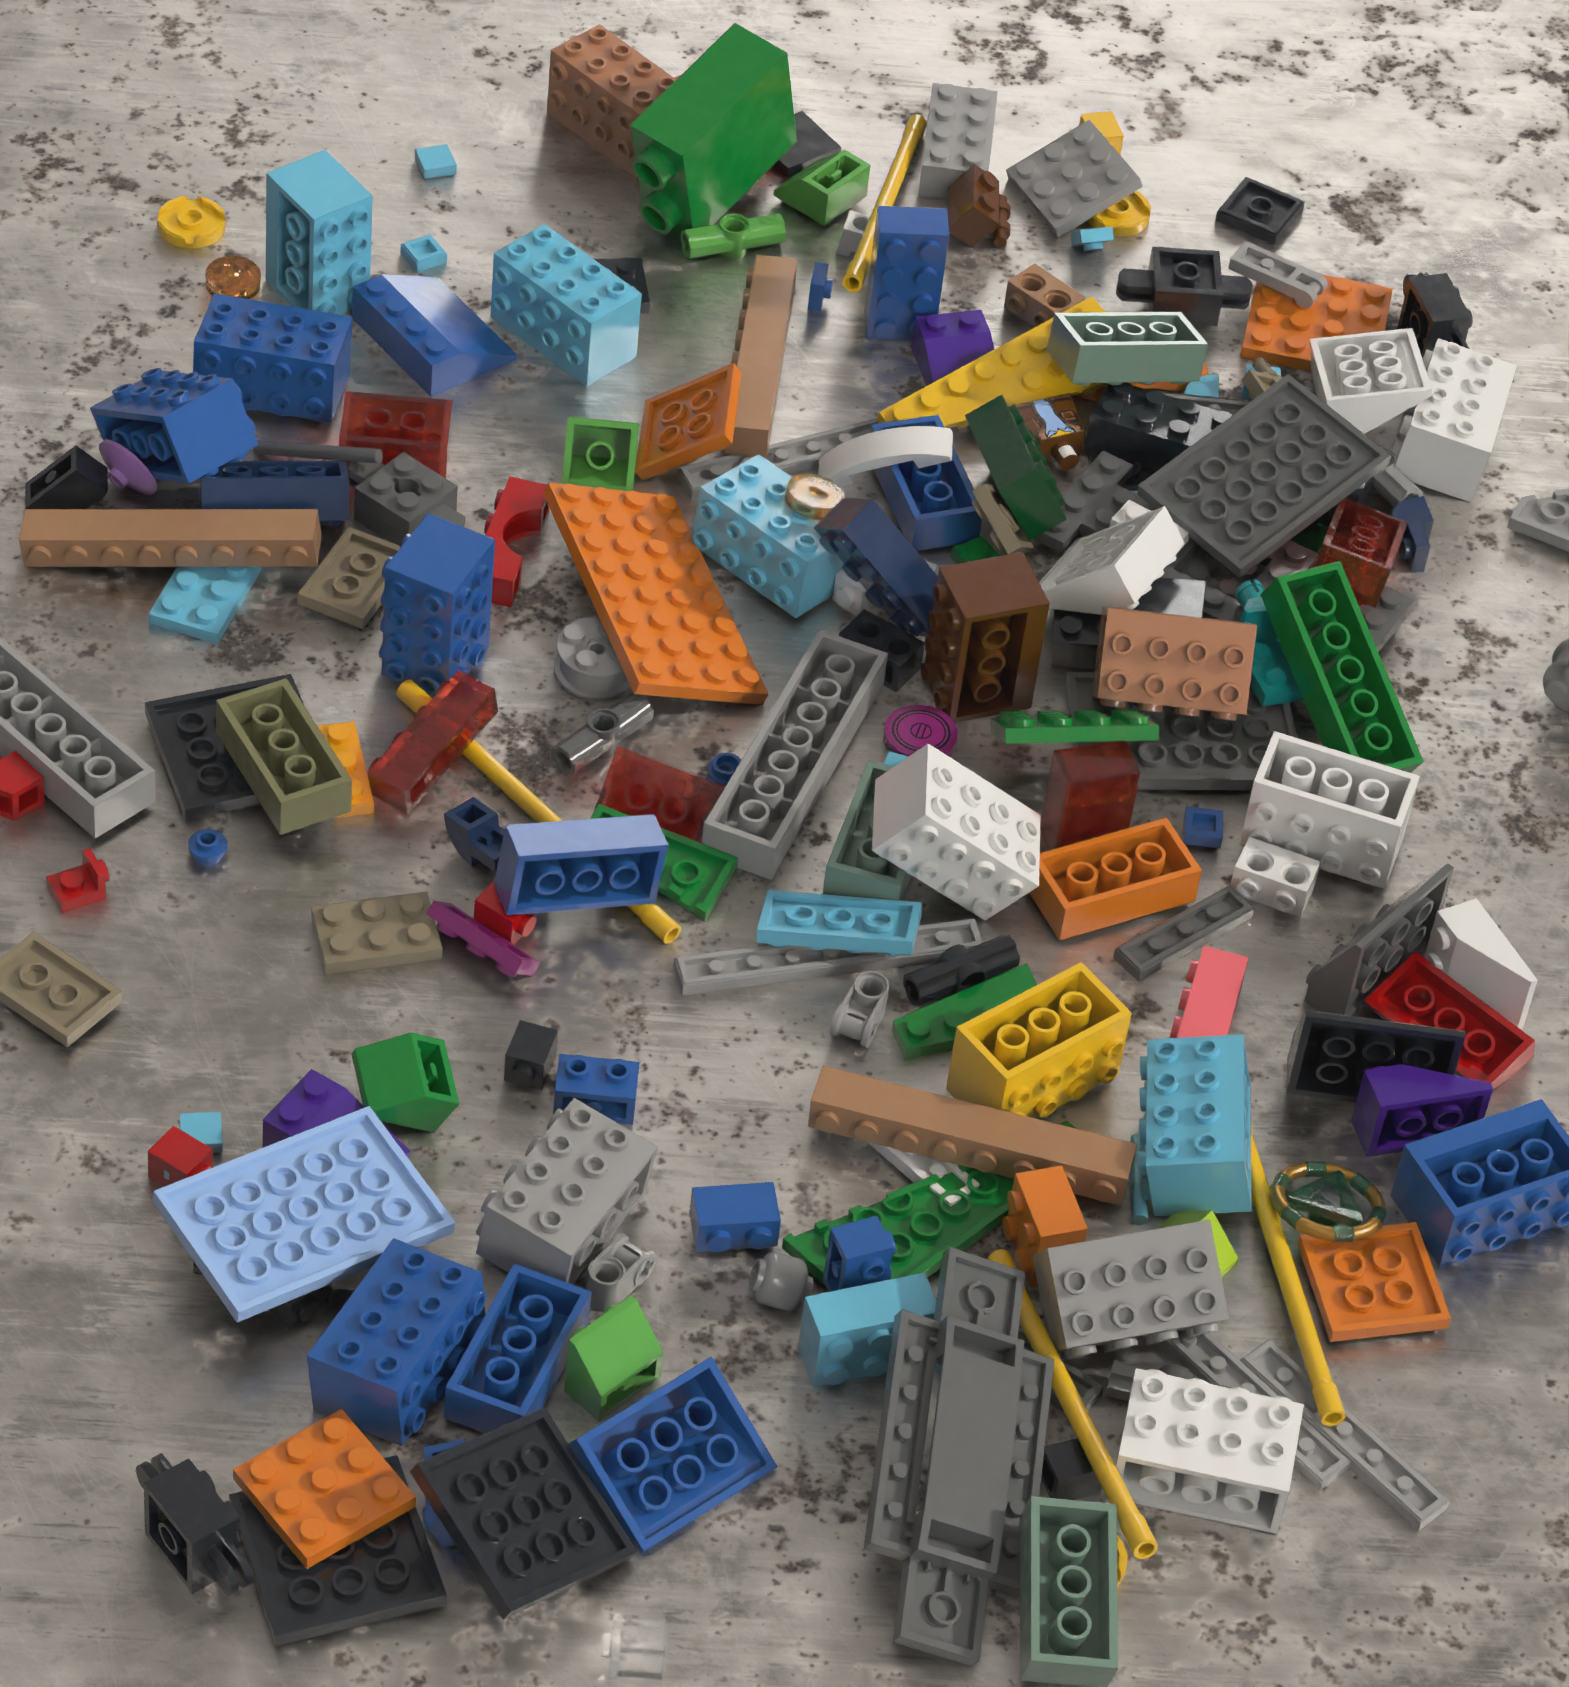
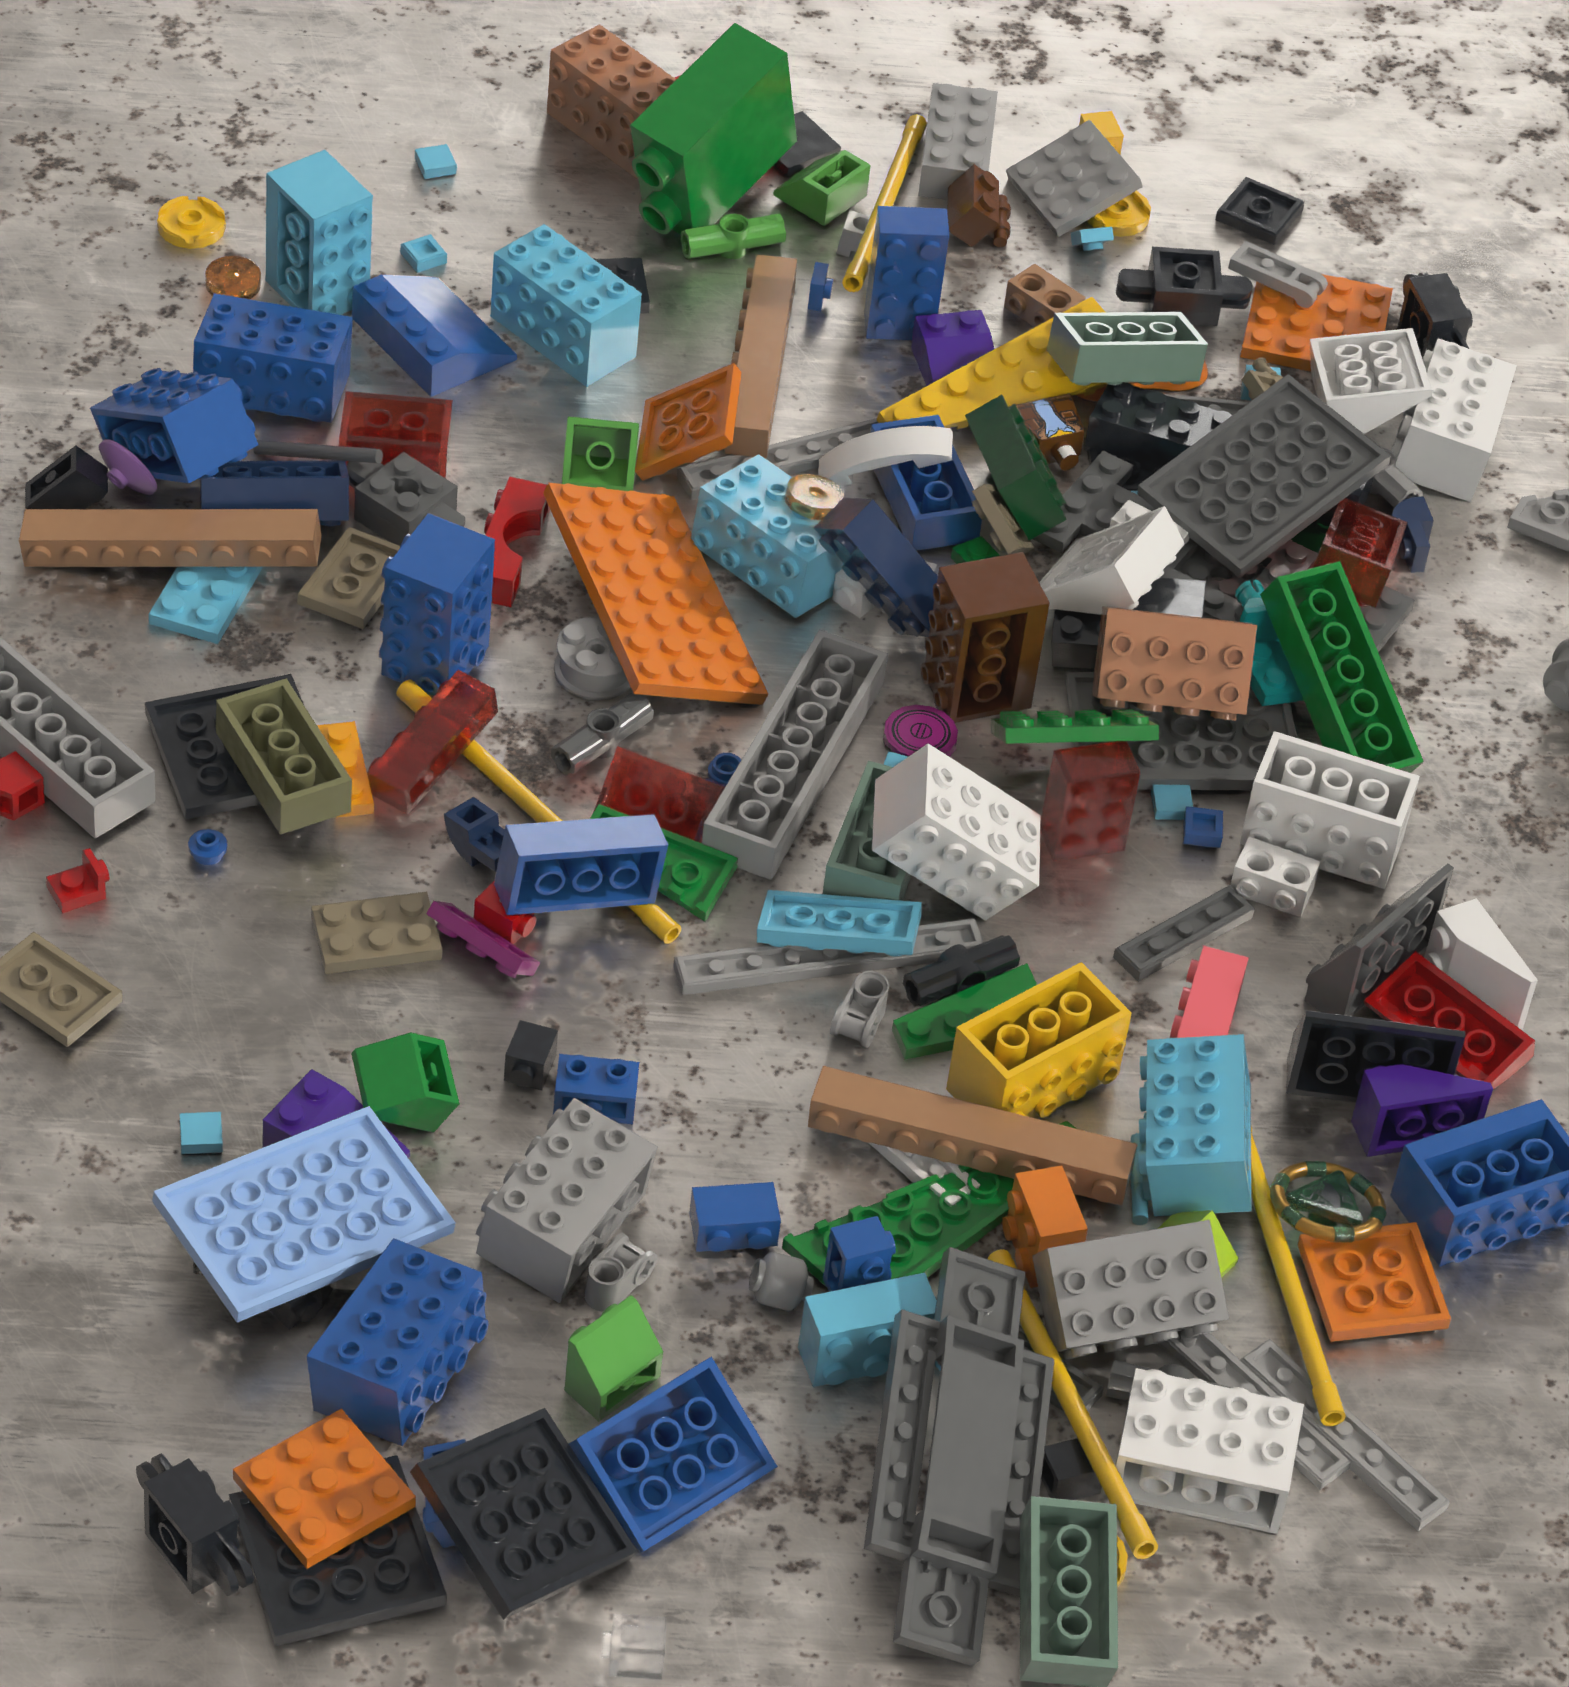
(177, 1157): red brick -> none
(516, 1351): blue brick -> none
(903, 649): black brick -> none
(1115, 878): orange brick -> none
(1170, 801): none -> medium azure tile
(1207, 387): medium azure tile -> none

